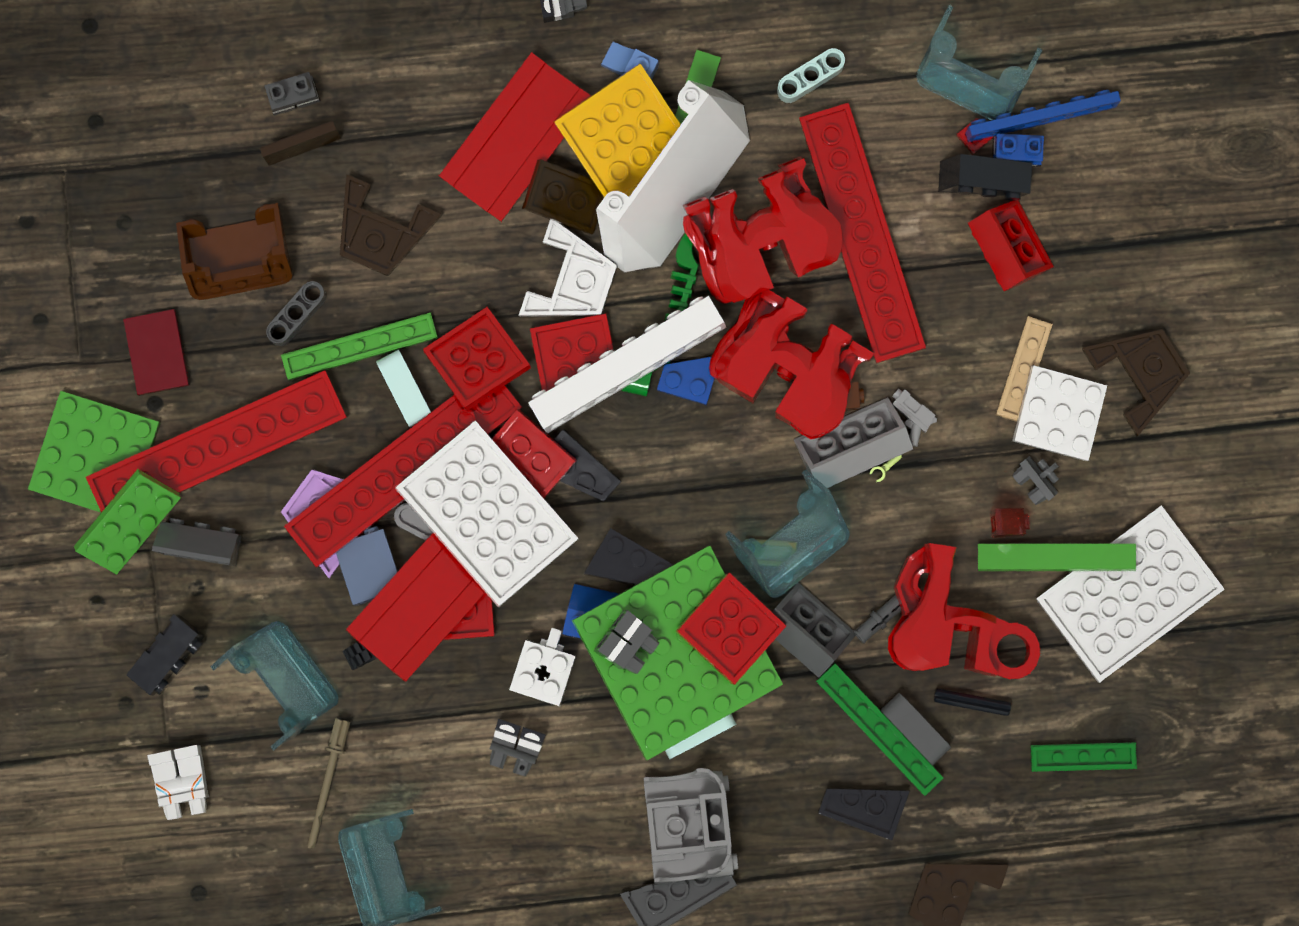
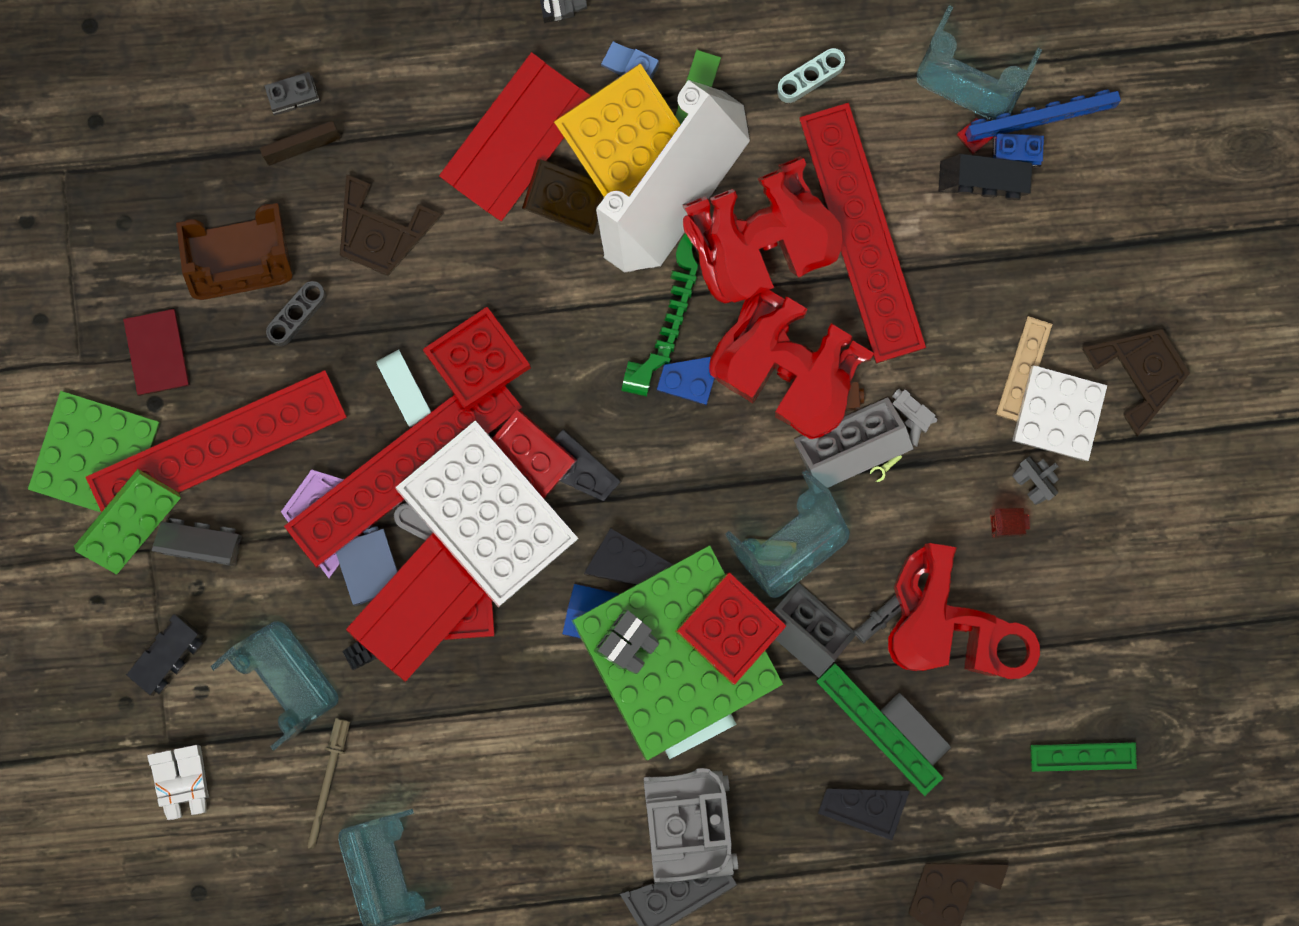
(359, 346): bright green tile -> none
(504, 744): hips -> none
(558, 664): white hinge -> none
(569, 345): red plate -> none
(581, 282): white wing -> none
(627, 364): white brick -> none
(972, 702): black axle -> none
(1010, 244): red slope -> none
(1056, 557): bright green tile -> none
(1121, 613): white plate -> none

